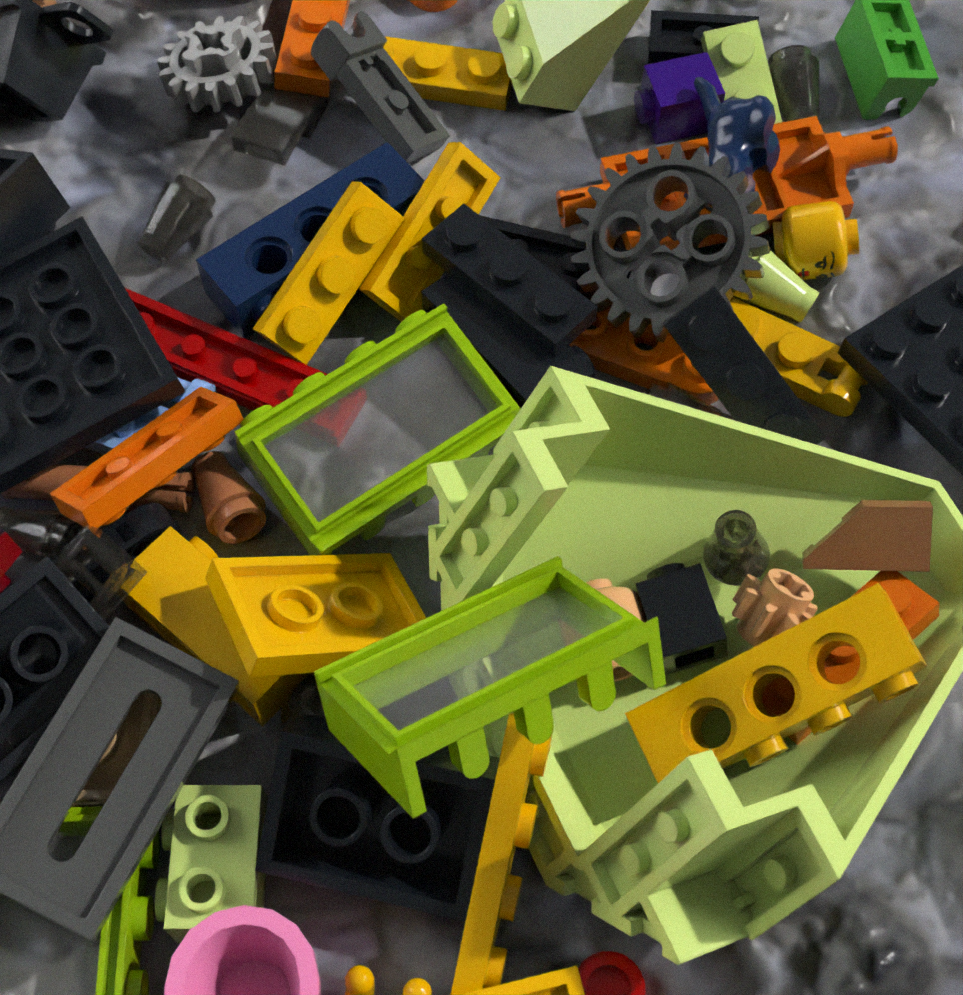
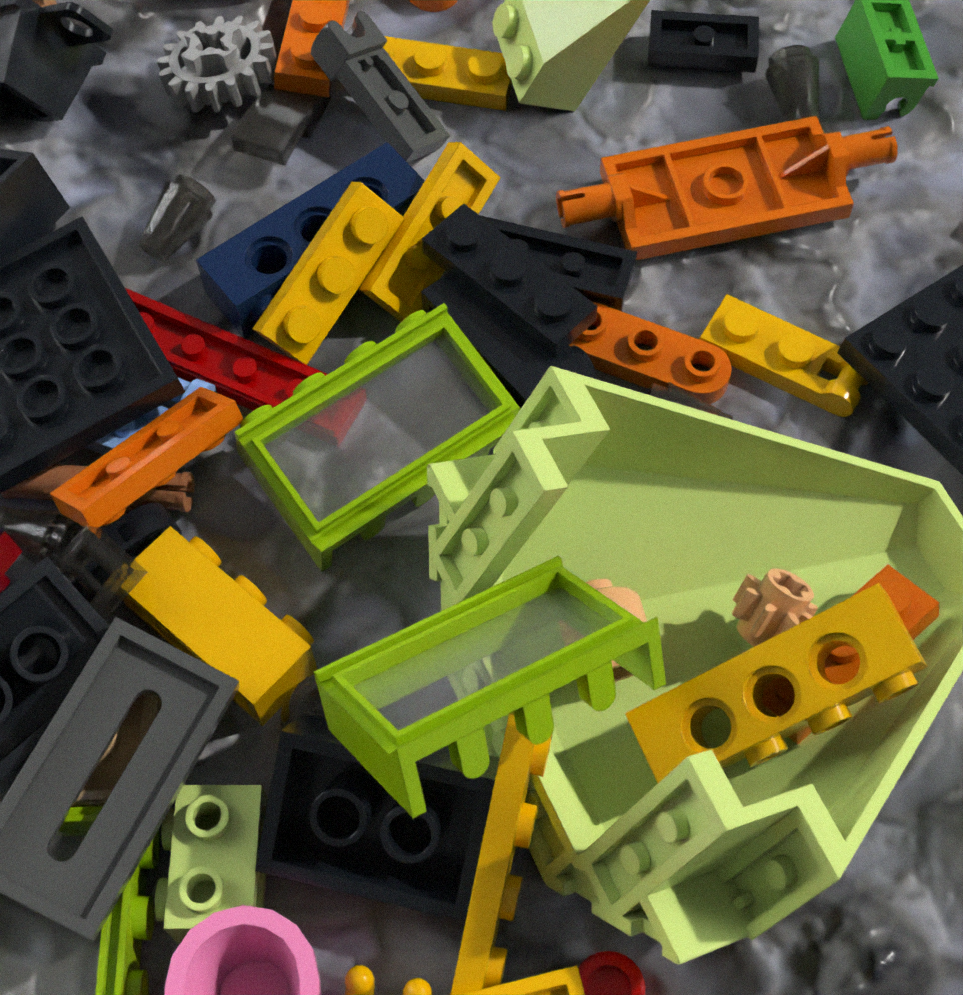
(228, 501): nougat cone -> none
(309, 608): yellow plate -> none
(635, 204): dark grey gear -> none
(670, 100): dark purple brick -> none
(686, 616): black brick -> none
(731, 560): clear smoke cone -> none
(739, 368): black plate -> none
(740, 132): dark blue animal -> none
(741, 62): yellowish green plate -> none
(780, 289): yellowish green cone -> none
(816, 239): yellow head -> none
(877, 538): medium nougat tile -> none

